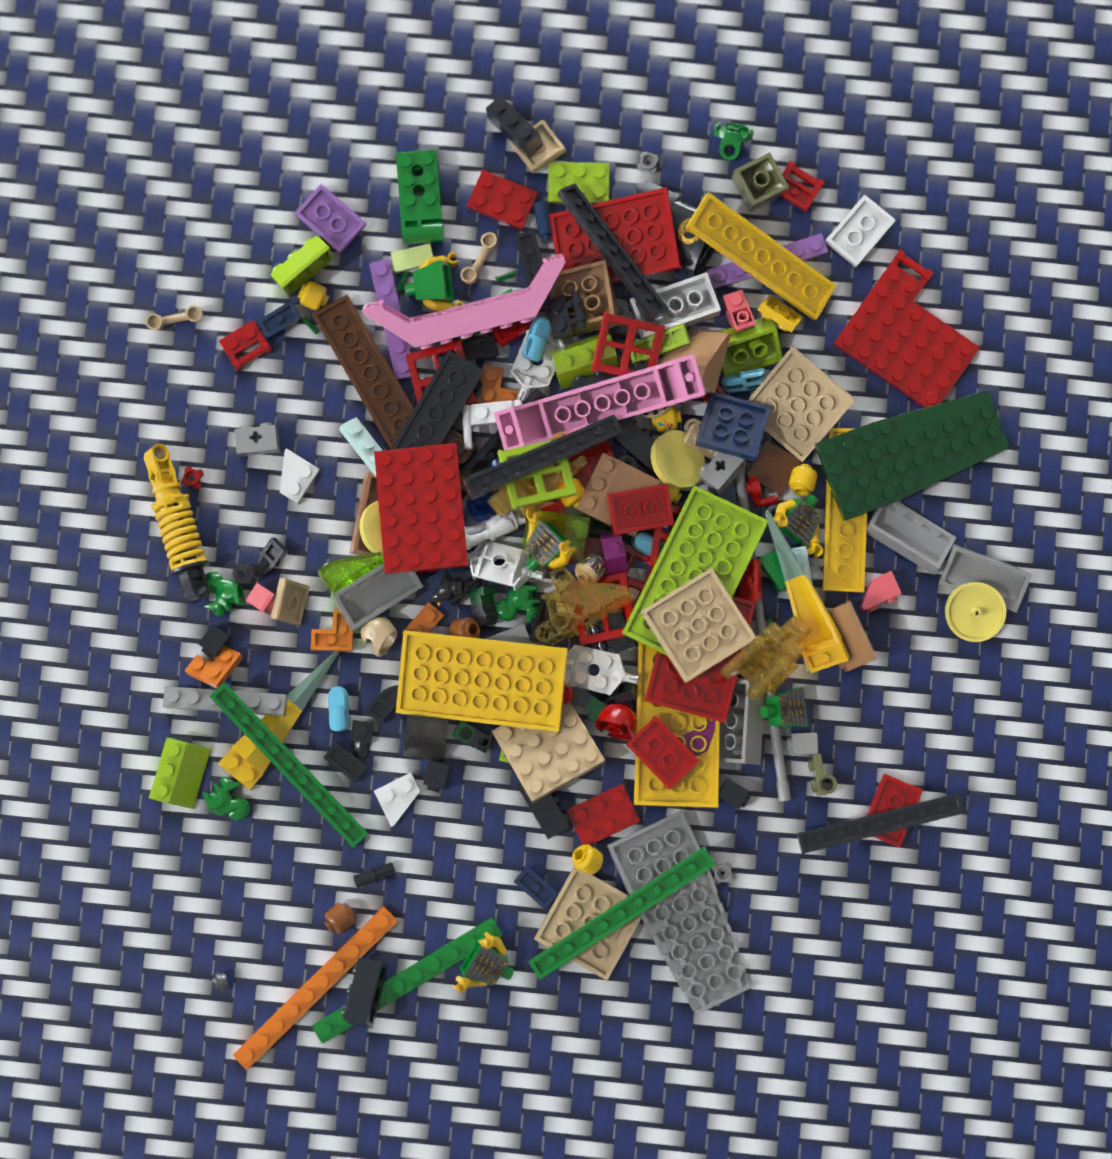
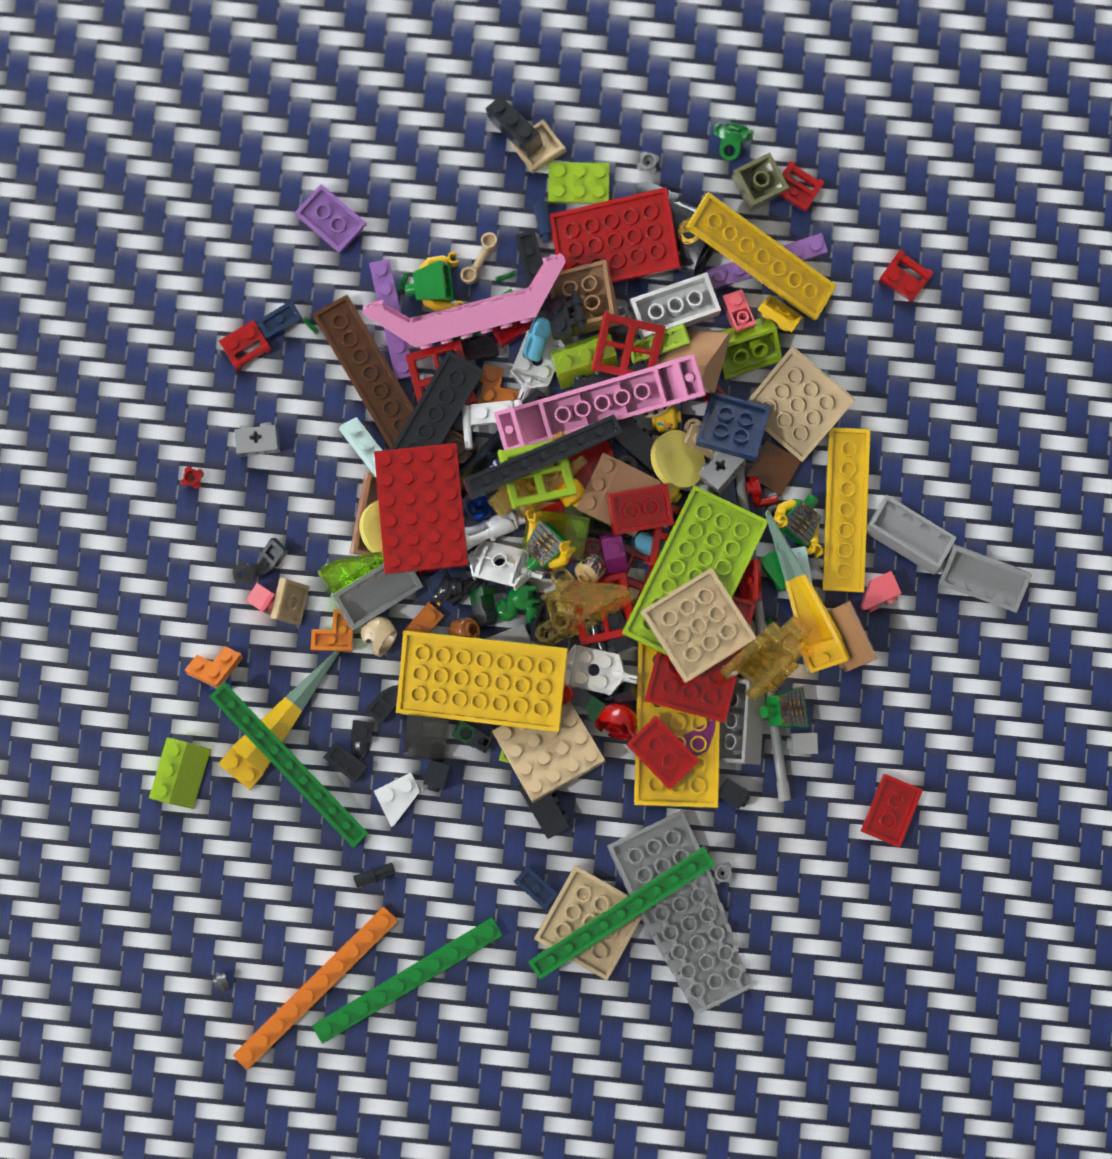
(156, 322): tan bar -> none
(176, 525): piece -> none
(199, 700): light grey plate -> none
(214, 641): black brick -> none
(221, 801): green animal -> none
(226, 593): green animal -> none
(296, 476): white wing -> none
(302, 265): lime slope -> none
(313, 295): yellow head -> none
(338, 708): medium azure arm -> none
(339, 918): dark orange head -> none
(364, 992): black brick -> none
(410, 258): yellowish green tile -> none
(420, 214): green hinge -> none
(484, 964): torso -> none
(502, 200): red plate -> none
(587, 859): yellow head -> none
(603, 815): red plate -> none
(613, 251): black plate -> none
(743, 381): medium azure arm -> none
(803, 480): yellow head -> none
(815, 764): olive plate -> none
(860, 230): white plate -> none
(880, 823): black plate -> none
(906, 345): red plate -> none
(909, 452): dark green wing -> none
(975, 611): light yellow piece -> none

